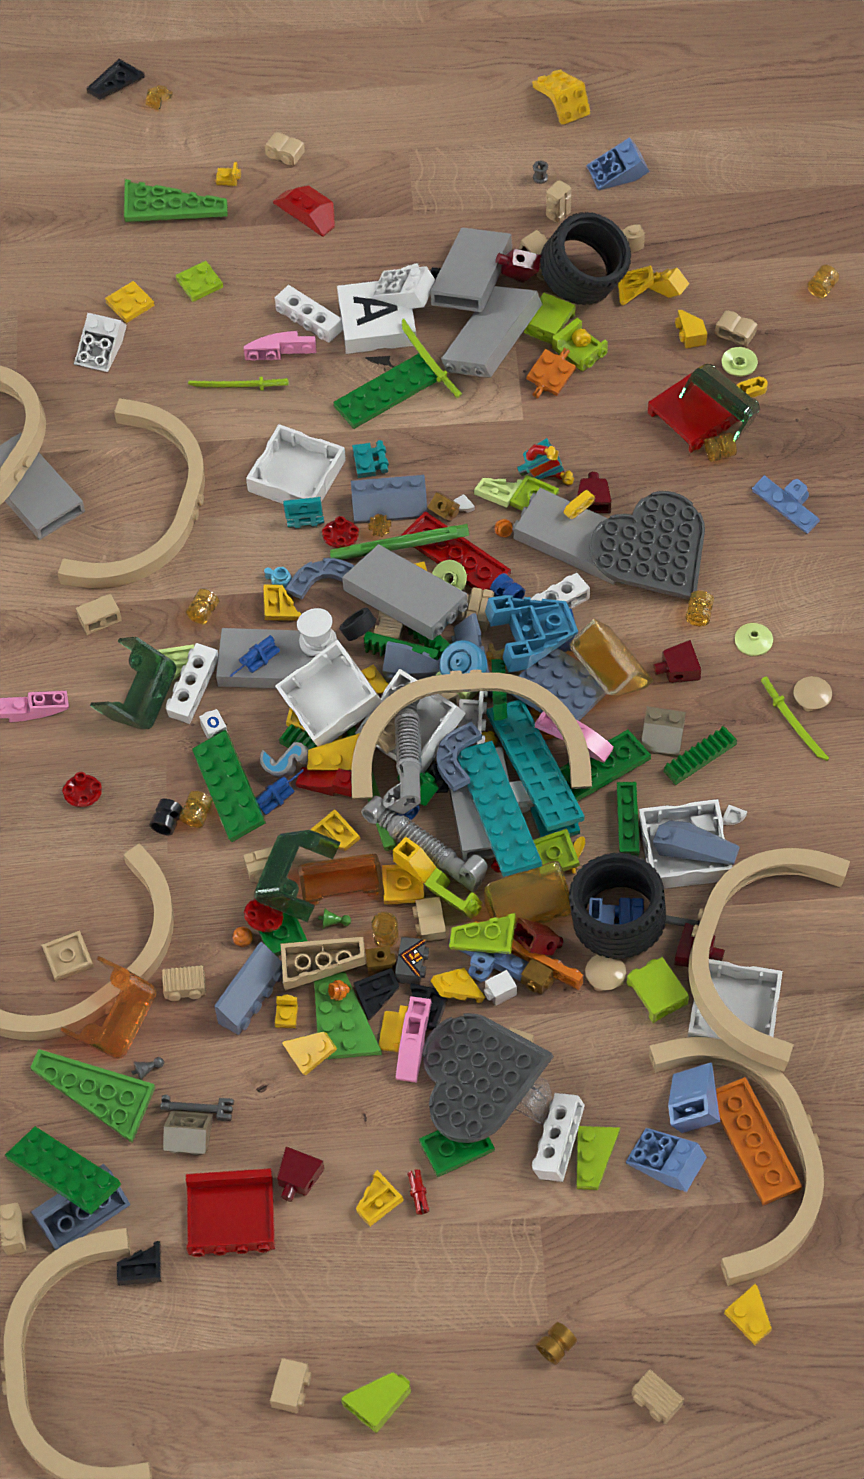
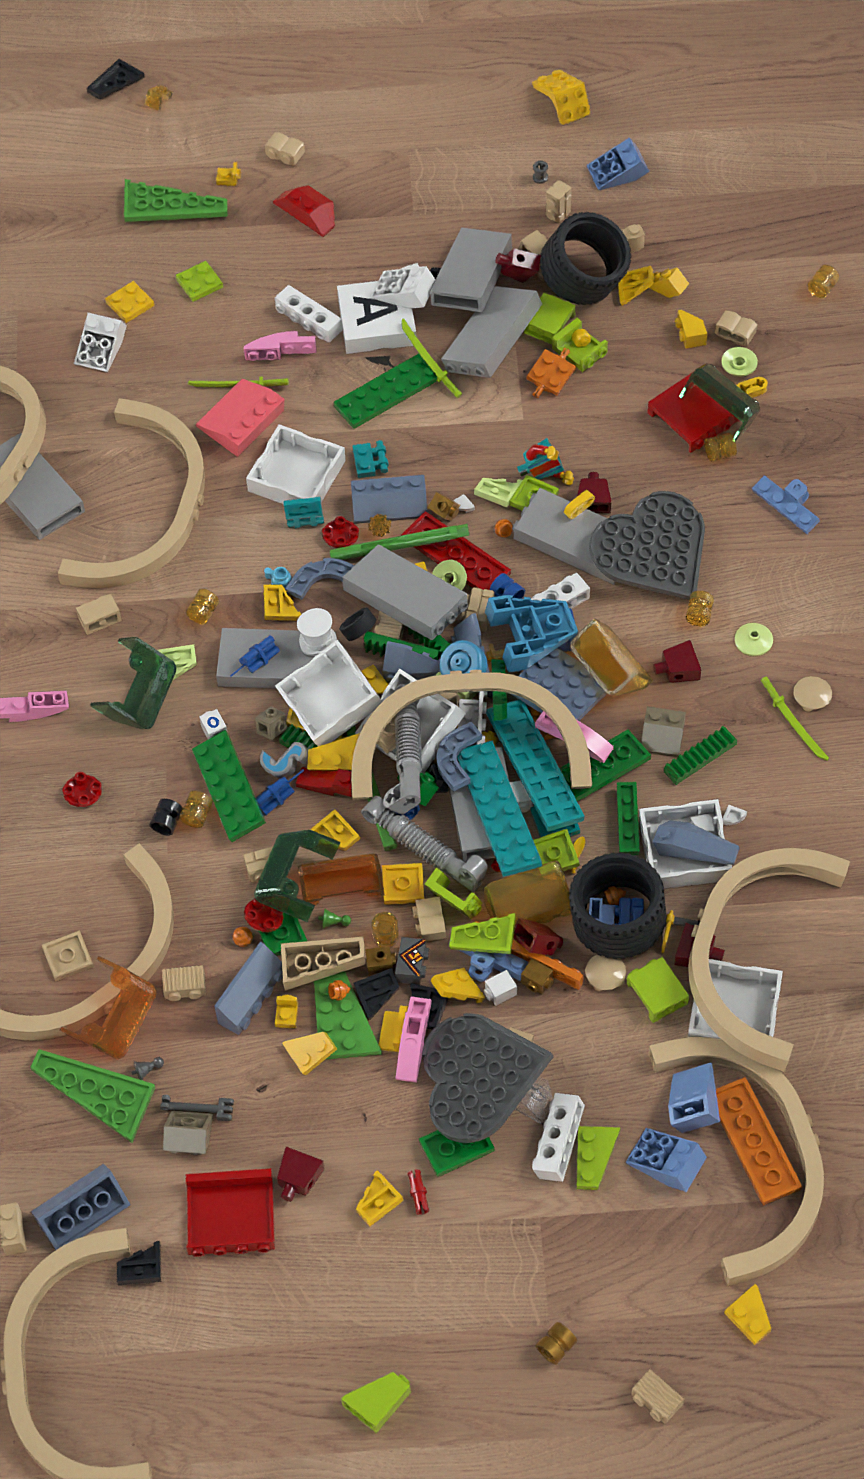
(63, 1170): green plate -> none
(185, 710): white brick -> none
(242, 415): none -> coral slope
(271, 723): none -> dark tan brick
(289, 1386): tan brick -> none
(413, 860): yellow slope -> none
(614, 894): none -> orange plate
(669, 920): none -> yellow piece

